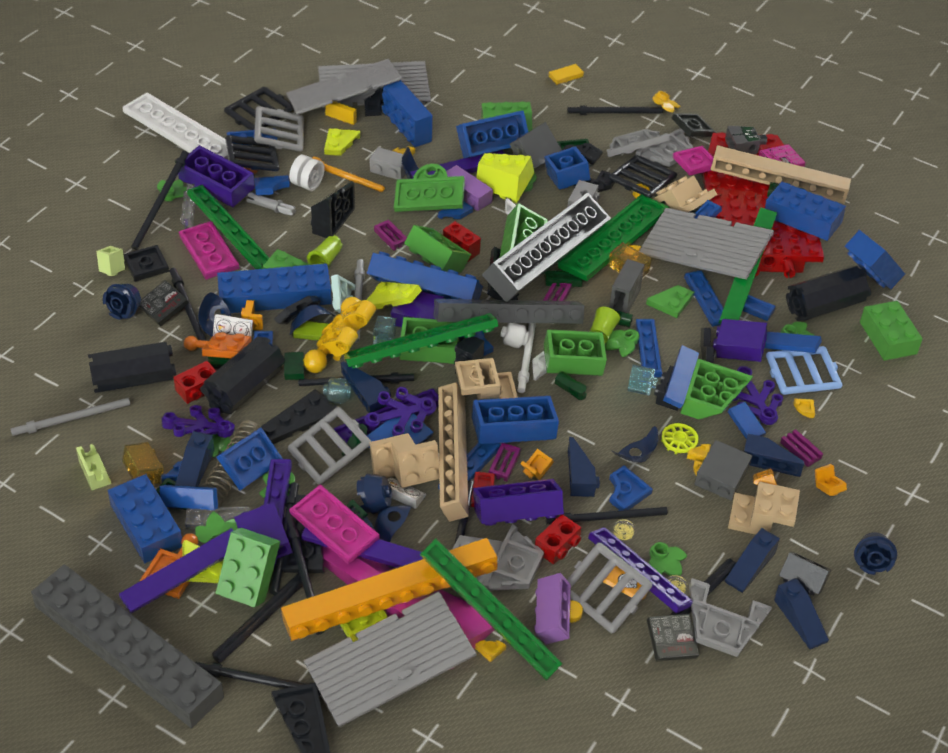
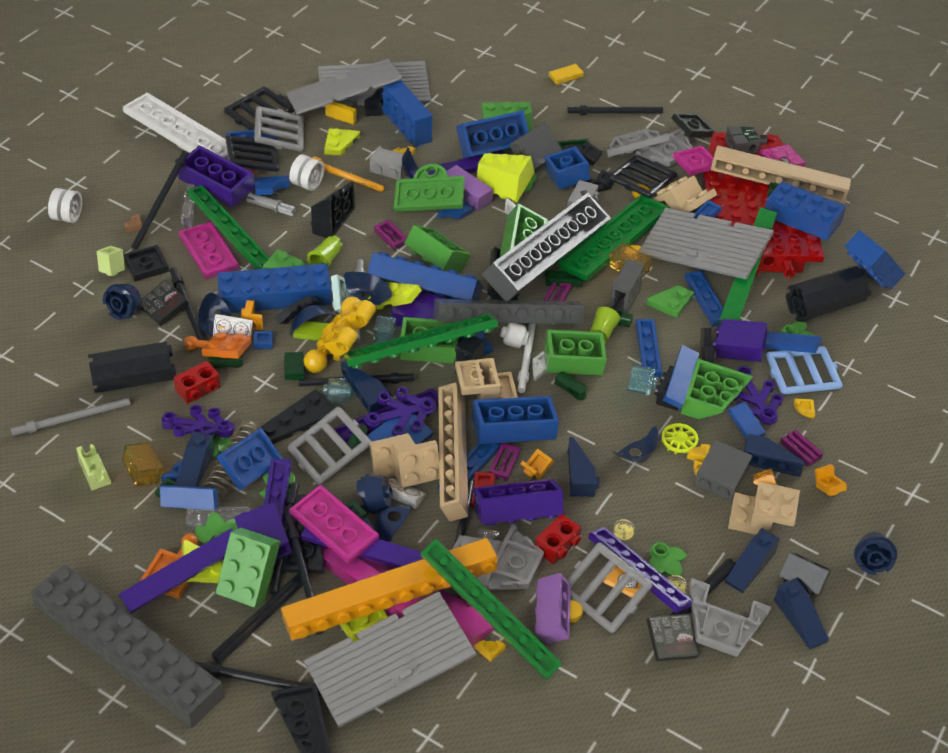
(65, 205): none -> white wheel
(133, 224): none -> medium nougat tile
(145, 517): blue brick -> none
(176, 190): bright green plate -> none
(243, 375): black brick -> none
(362, 283): none -> dark blue piece
(463, 238): red brick -> none
(488, 533): none -> clear tile
(612, 515): black bar -> none
(623, 340): bright green plate -> none
(628, 489): blue tile -> none
(662, 98): yellow plate -> none
(758, 308): blue tile -> none
(891, 330): bright green brick -> none

